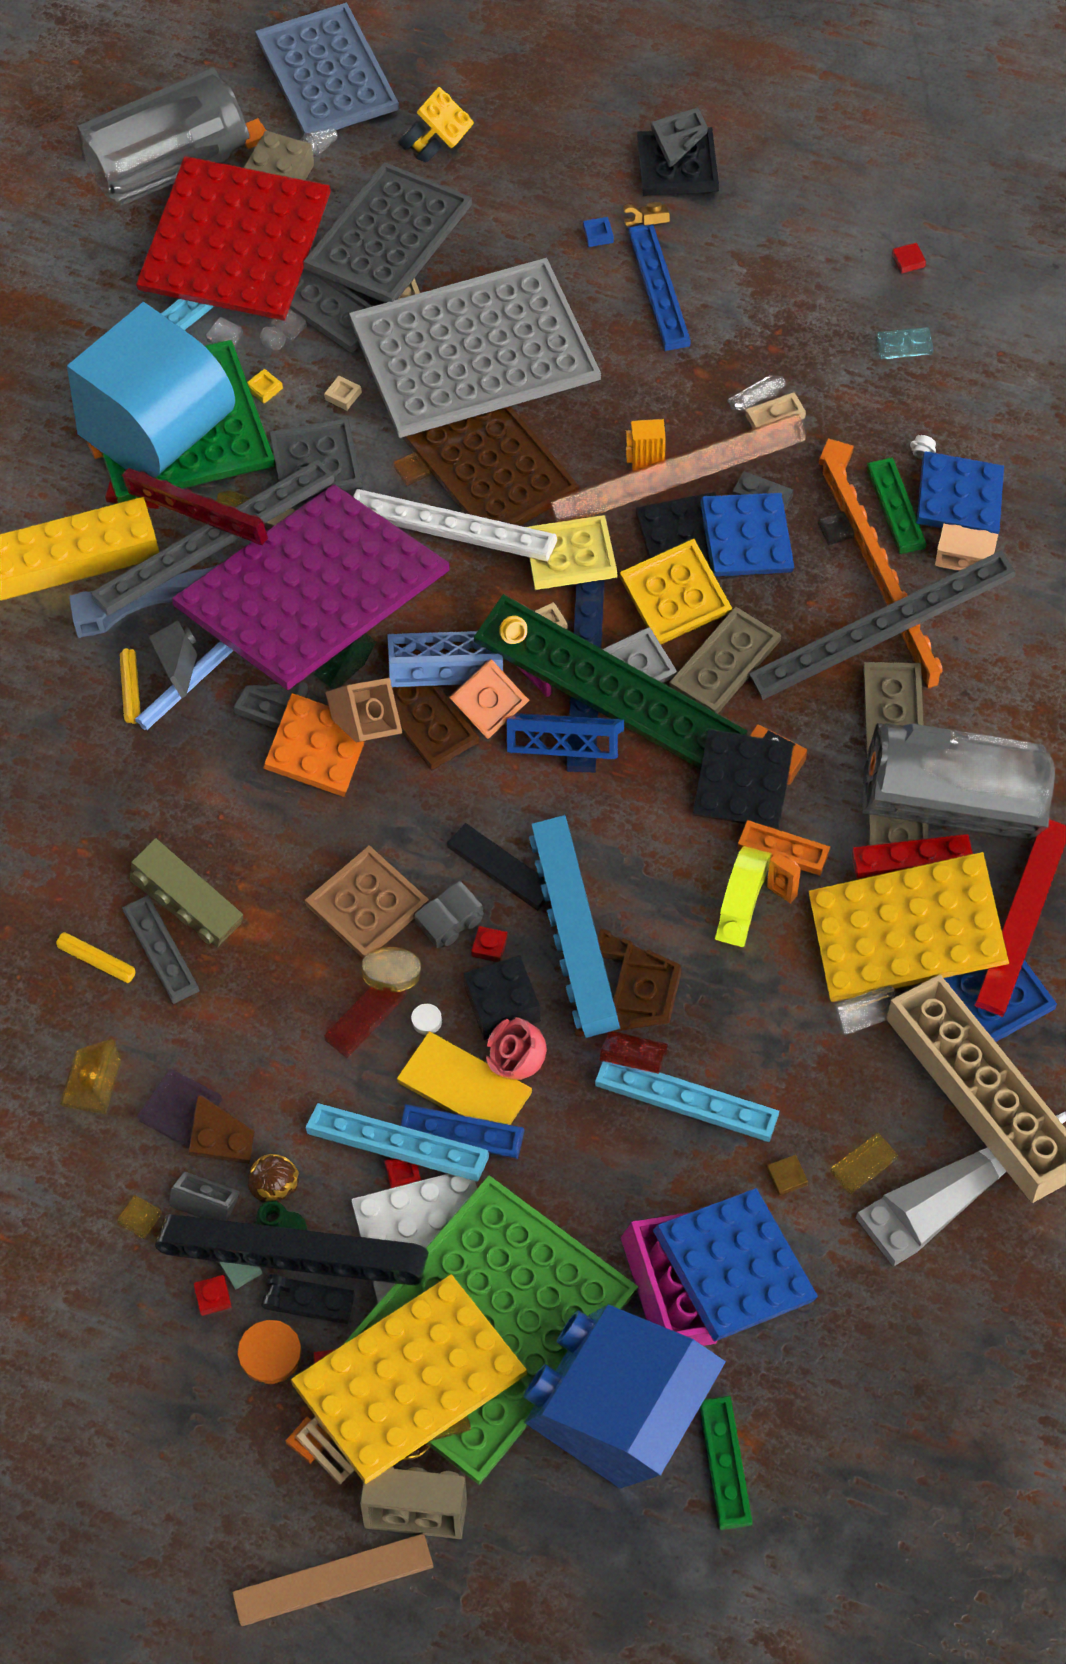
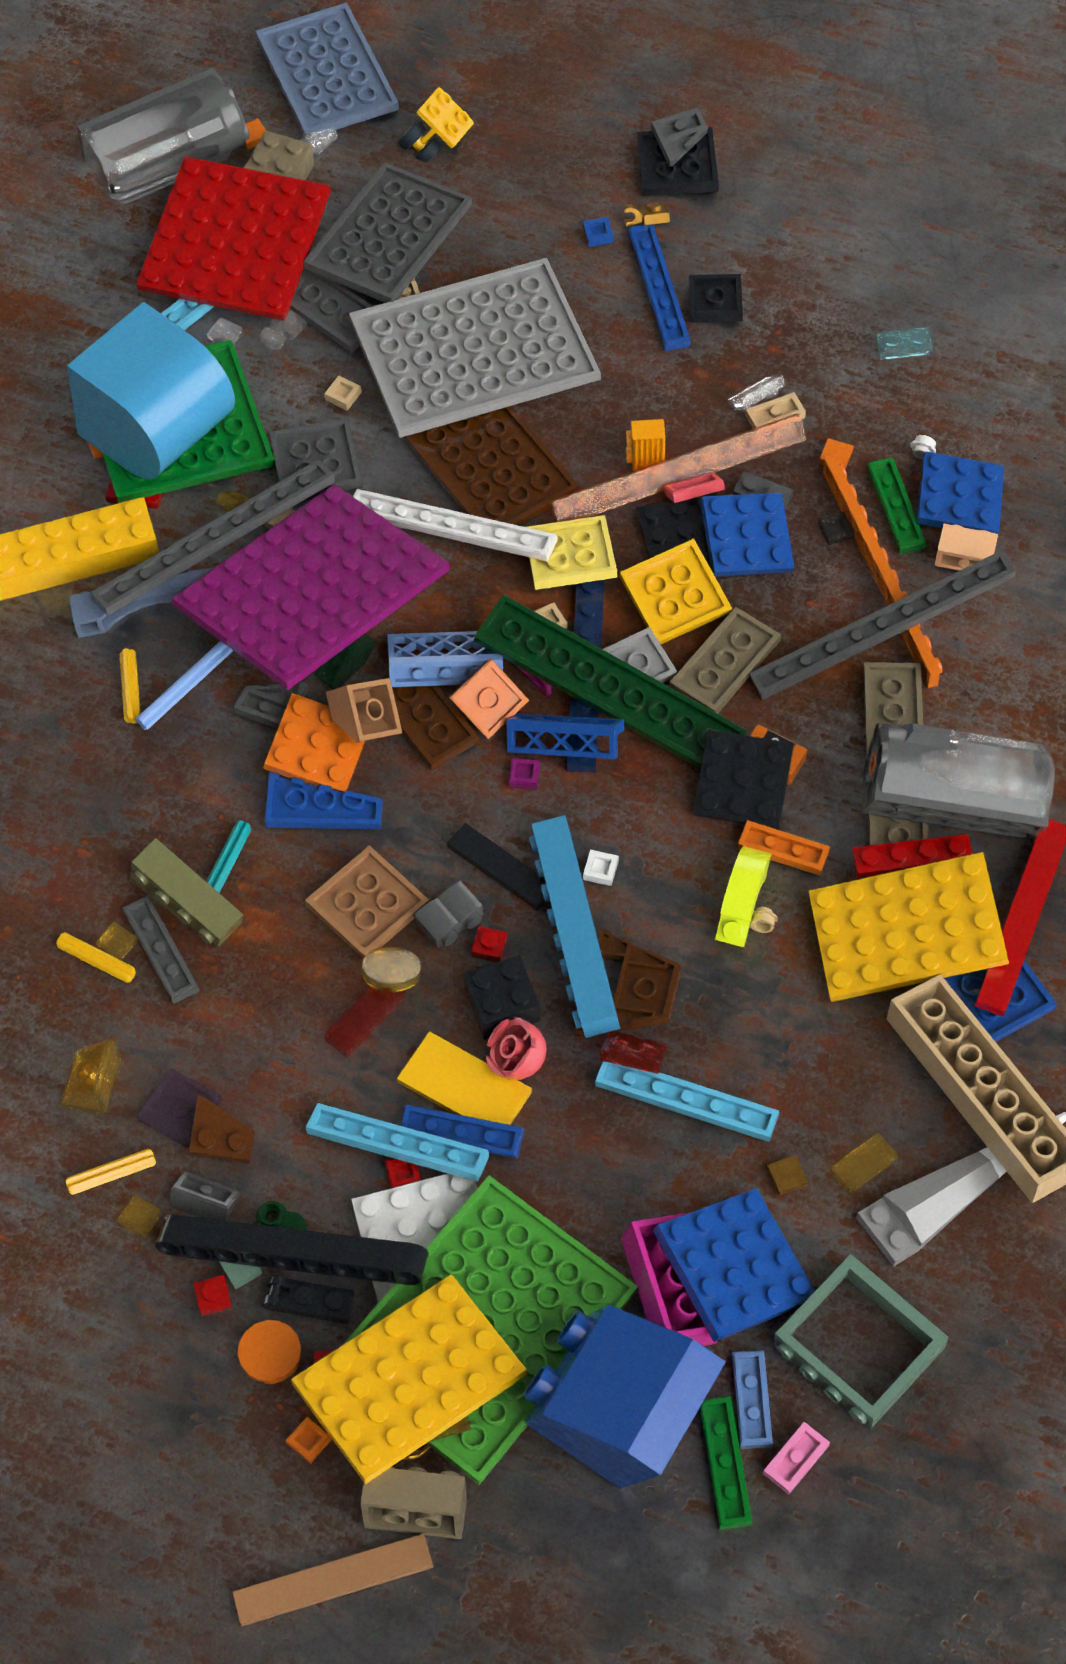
(110, 1171): none -> yellow axle
(116, 941): none -> clear yellow tile
(176, 654): dark grey slope -> none
(195, 506): dark red plate -> none
(229, 855): none -> teal axle
(264, 386): yellow tile -> none
(272, 1178): reddish brown hair -> none
(301, 1437): tan tile -> none
(309, 806): none -> blue wing
(411, 468): clear orange tile -> none
(426, 1018): white tile -> none
(513, 629): yellow plate -> none
(524, 773): none -> magenta tile
(600, 867): none -> white plate
(694, 487): none -> coral tile
(715, 298): none -> black plate
(752, 1399): none -> medium blue tile
(763, 920): none -> tan plate
(784, 877): orange plate -> none
(796, 1458): none -> bright pink plate
(864, 1009): clear plate -> none
(895, 1307): none -> sand green window
(909, 258): red tile -> none

